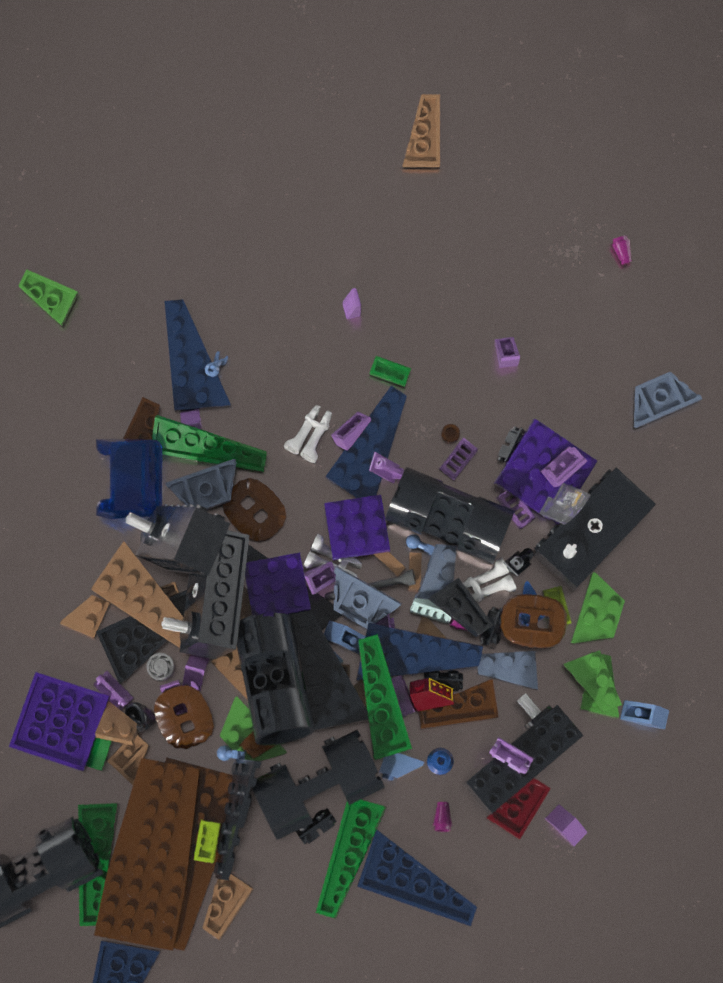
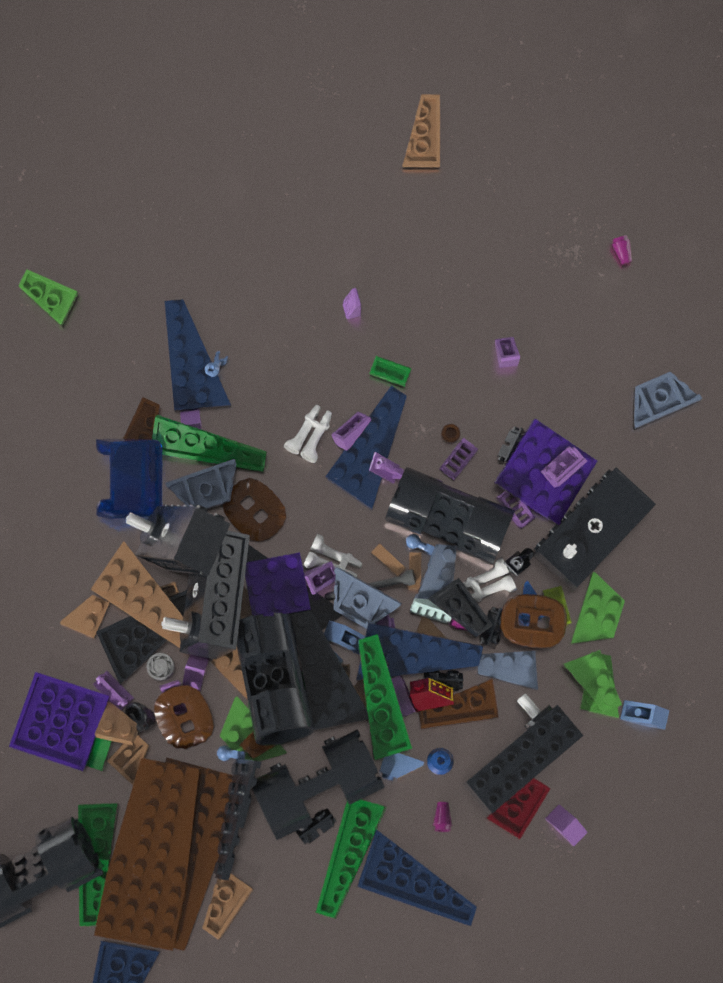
(207, 841): lime plate -> none
(357, 527): dark purple plate -> none
(516, 758): medium lavender hinge -> none
(565, 504): clear slope -> none

